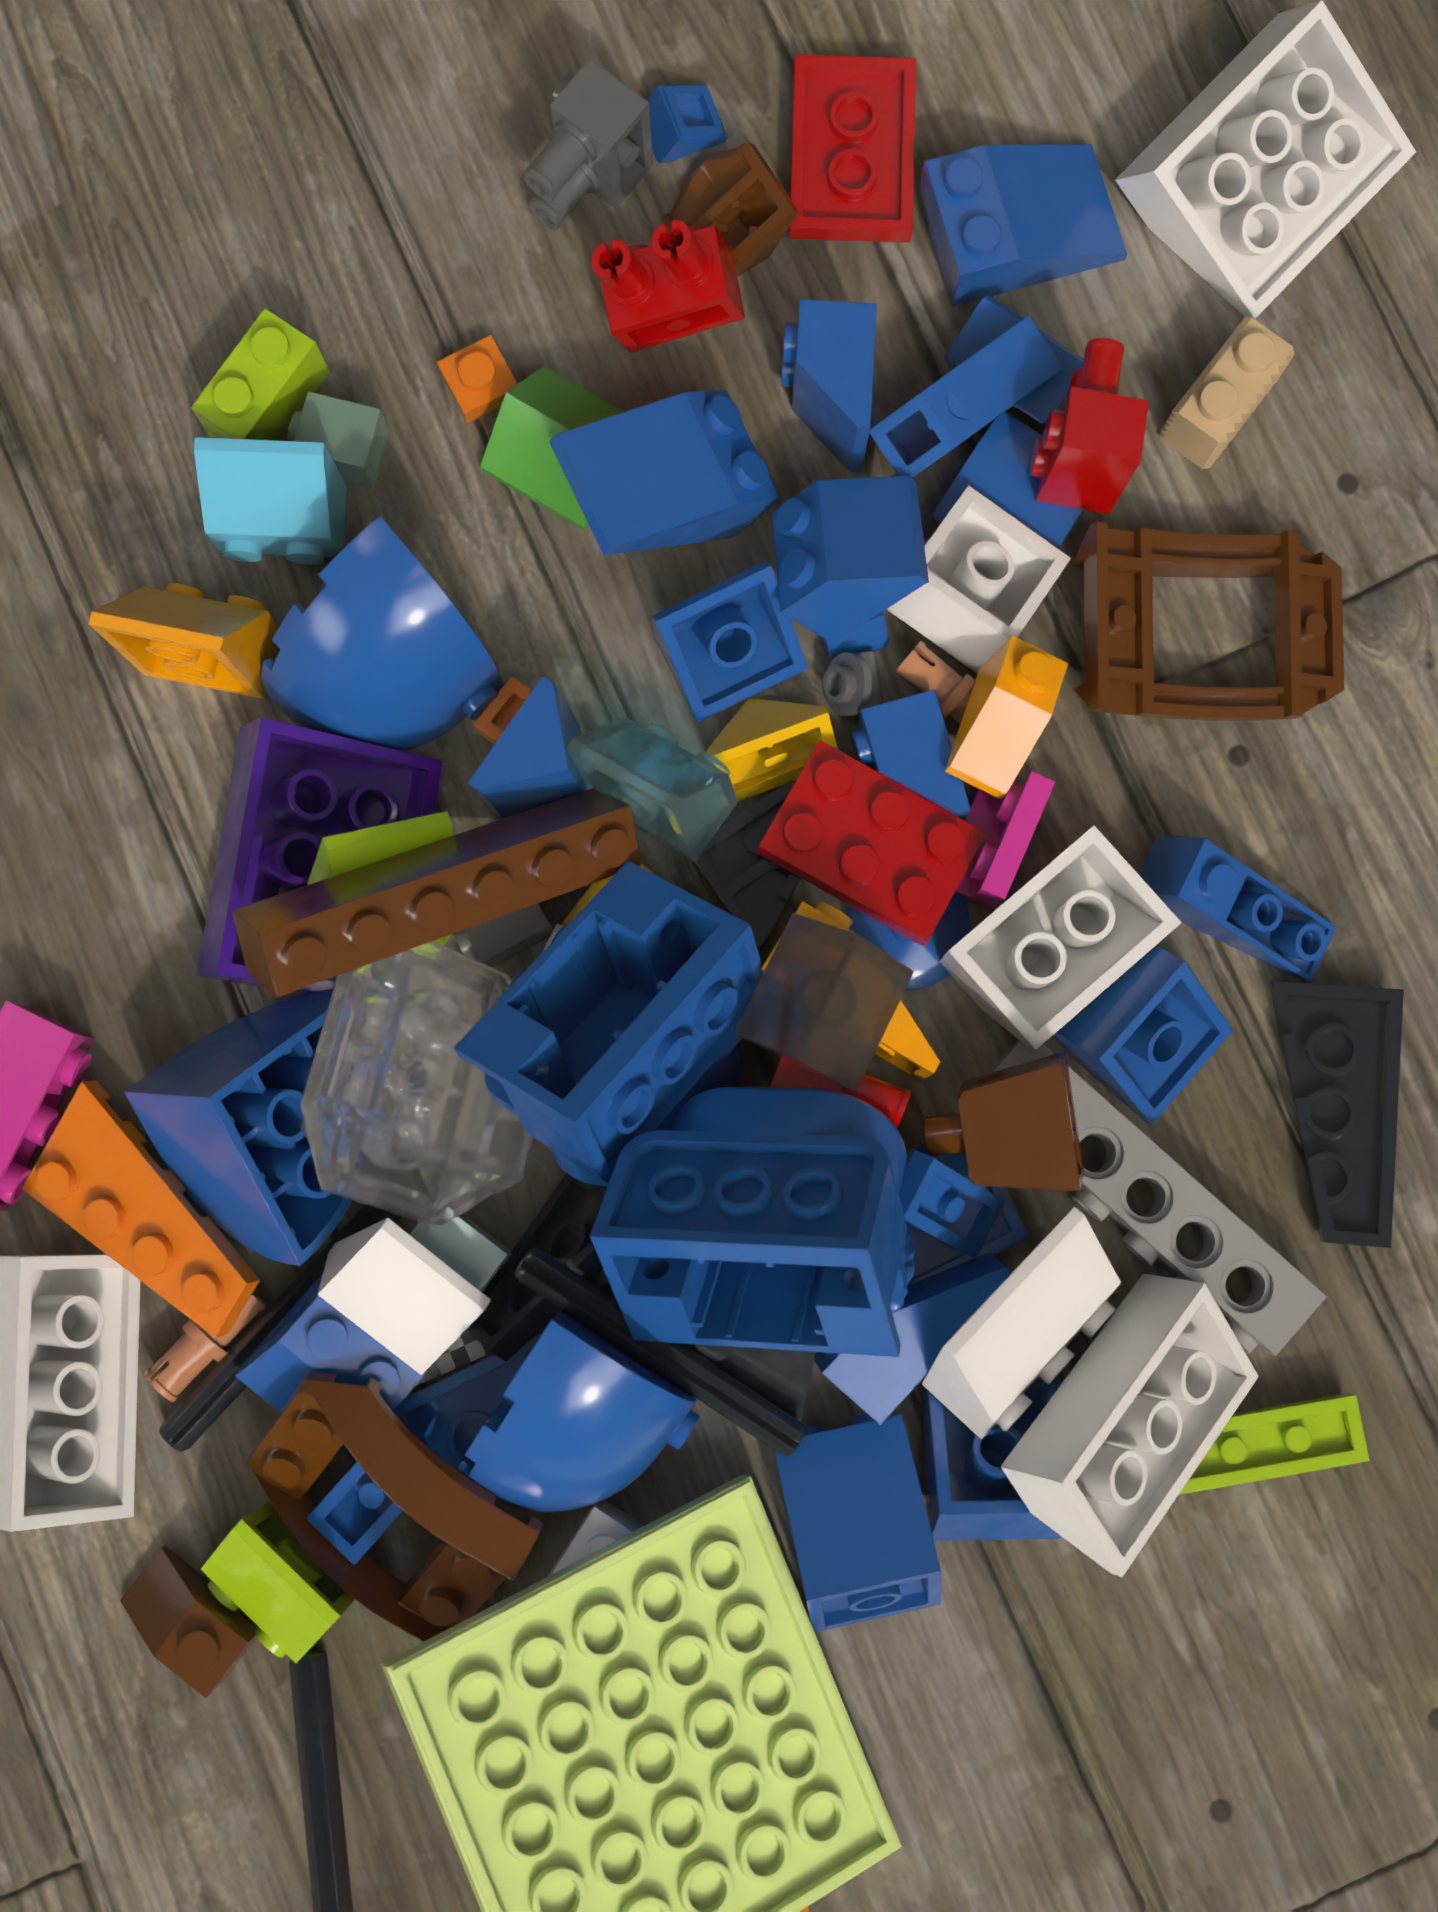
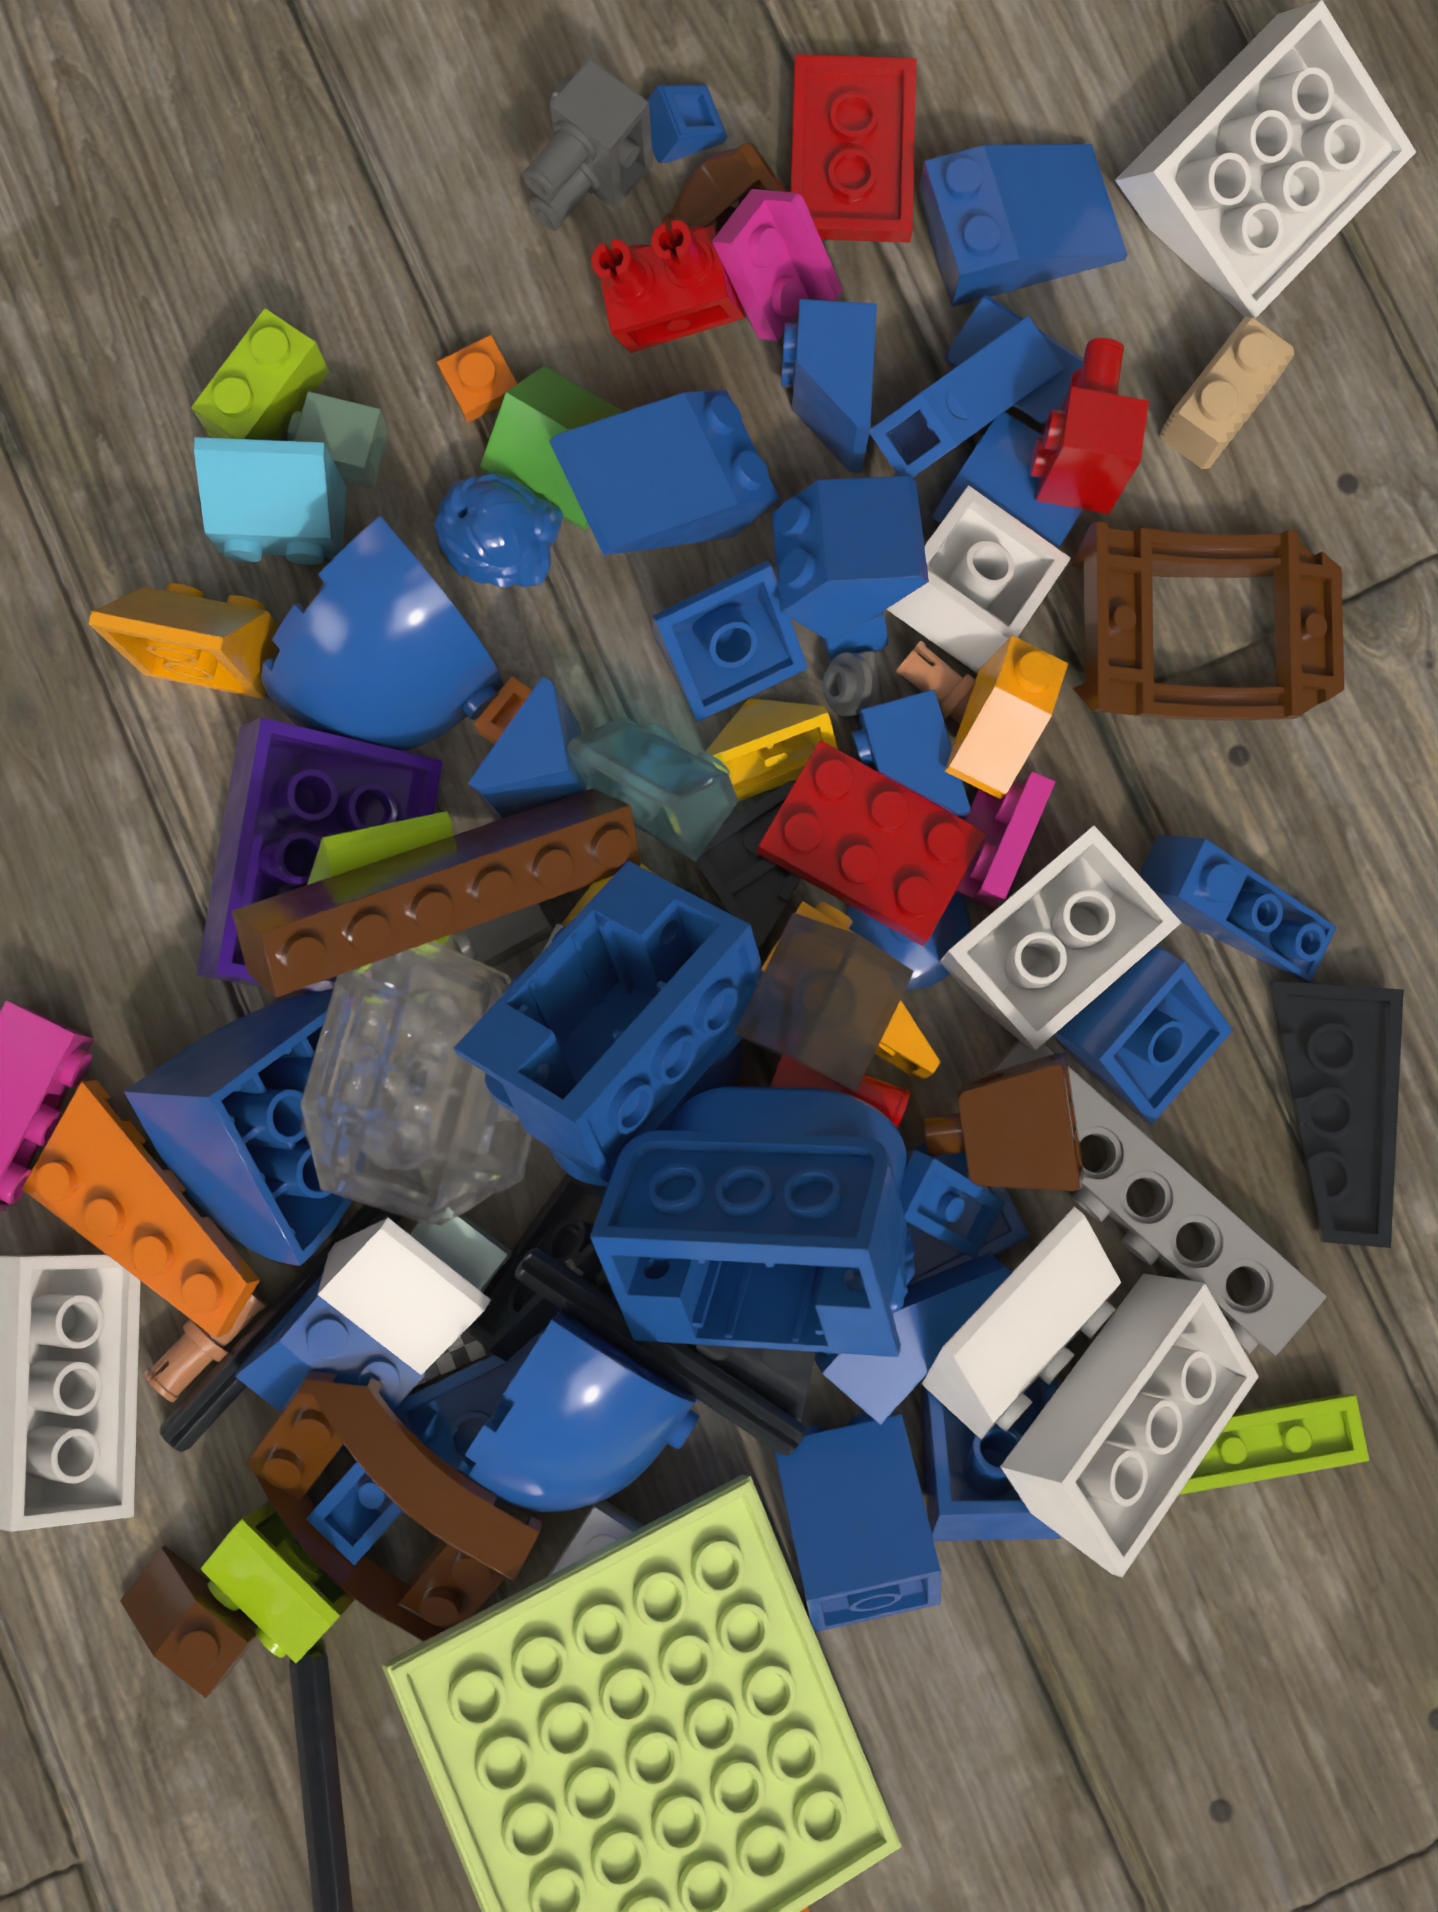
(497, 531): none -> blue hair
(775, 259): none -> dark pink bracket

